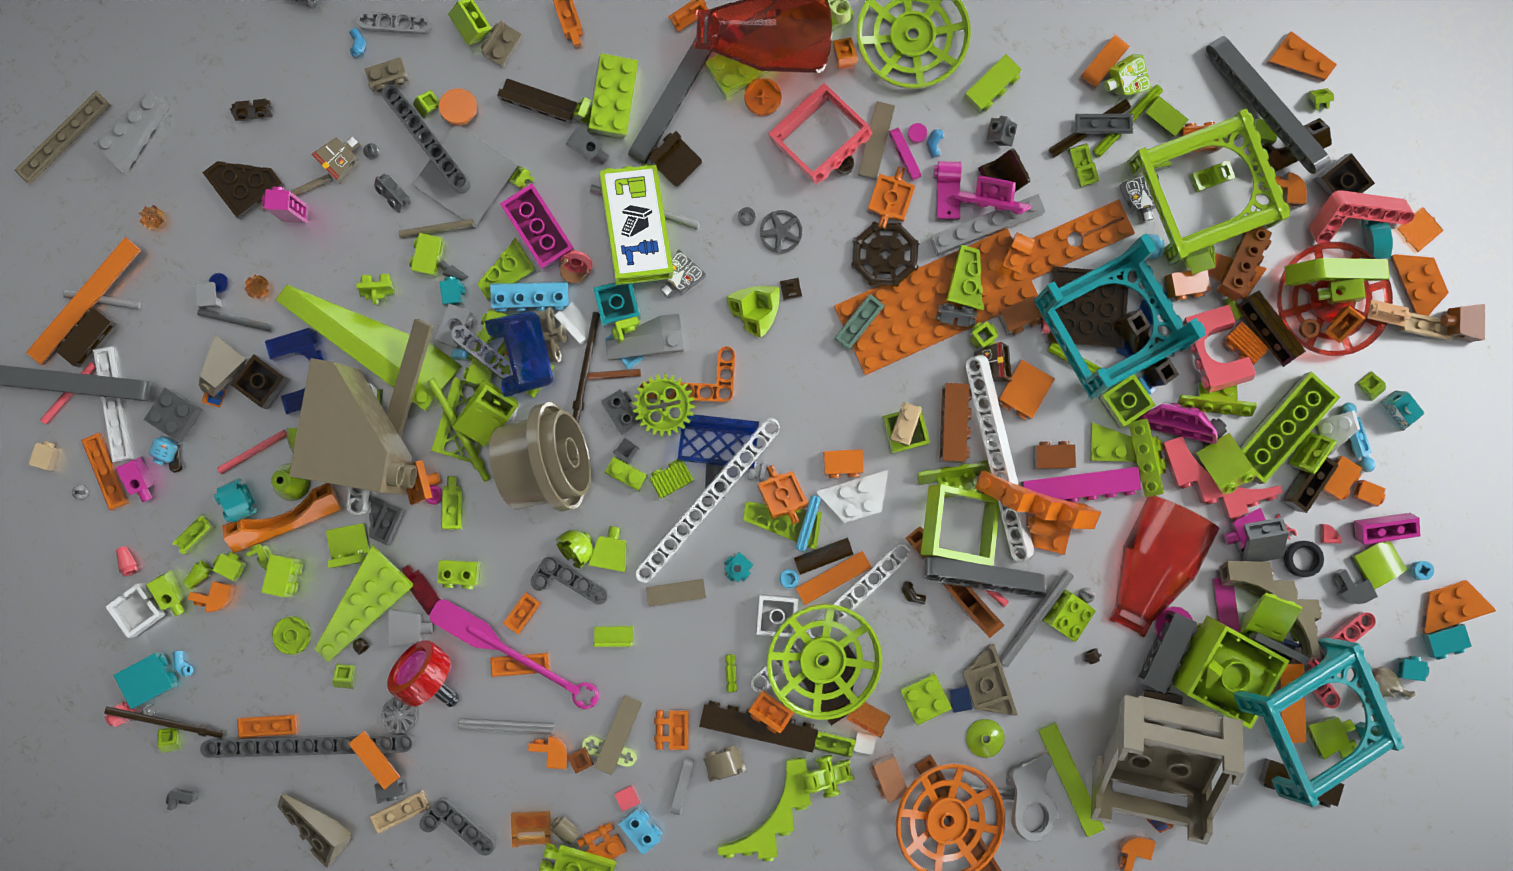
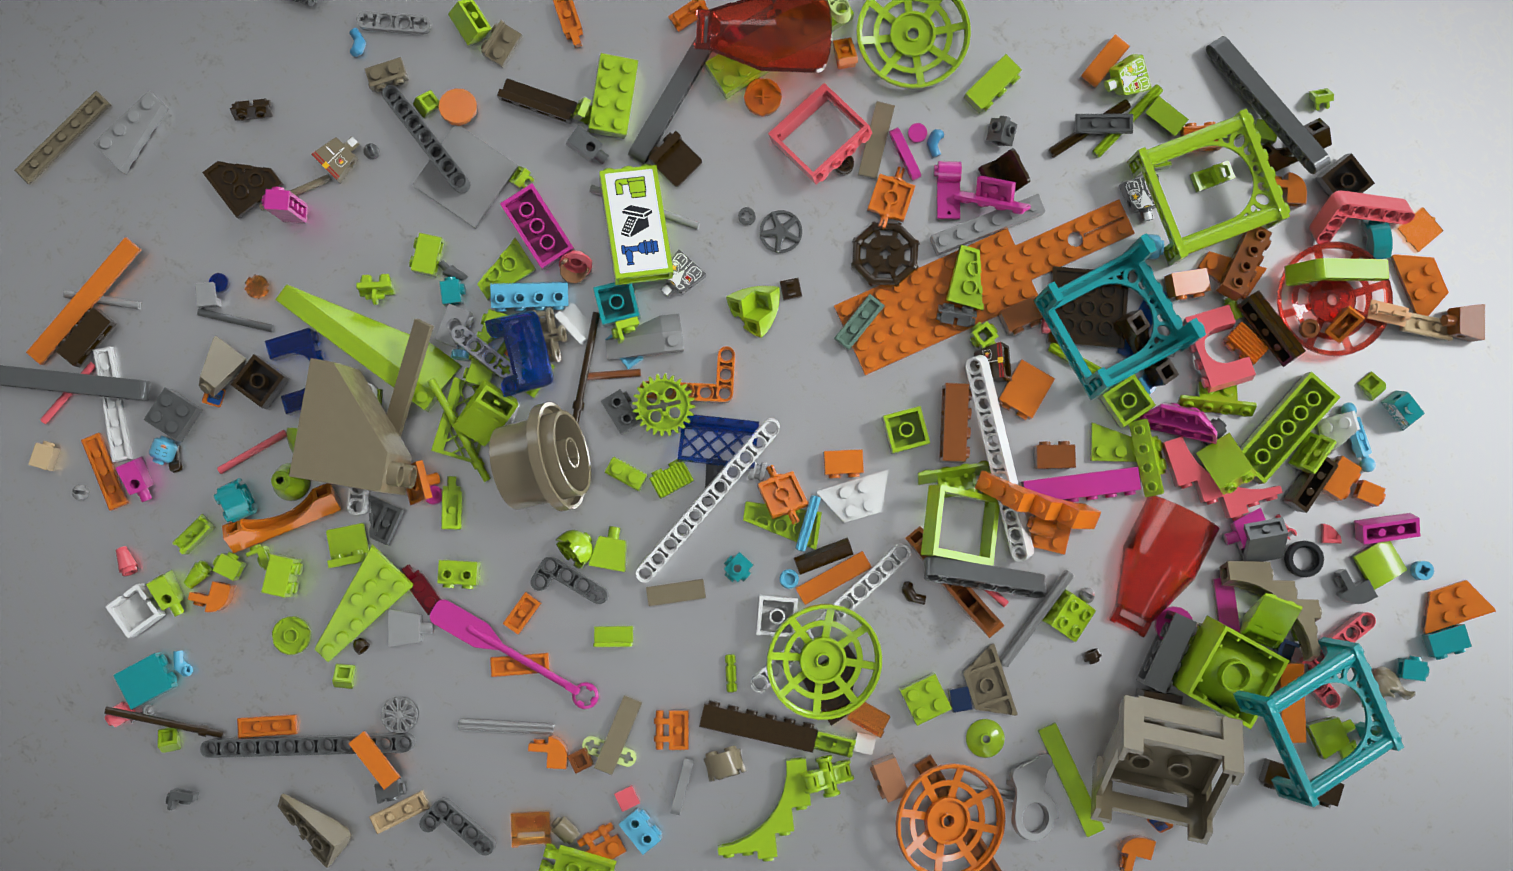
(151, 217): clear orange gear -> none
(385, 186): dark grey hinge -> none
(421, 675): red wheel -> none
(436, 228): dark tan bar -> none
(627, 451): dark grey panel -> none
(771, 712): orange bracket -> none
(905, 424): tan brick -> none
(1018, 253): orange brick -> none
(1083, 164): lime slope -> none
(1201, 260): lime brick -> none
(1214, 673): lime slope -> none
(1279, 648): dark grey tile -> none
(1302, 57): orange wing -> none
(1352, 291): lime torso -> none

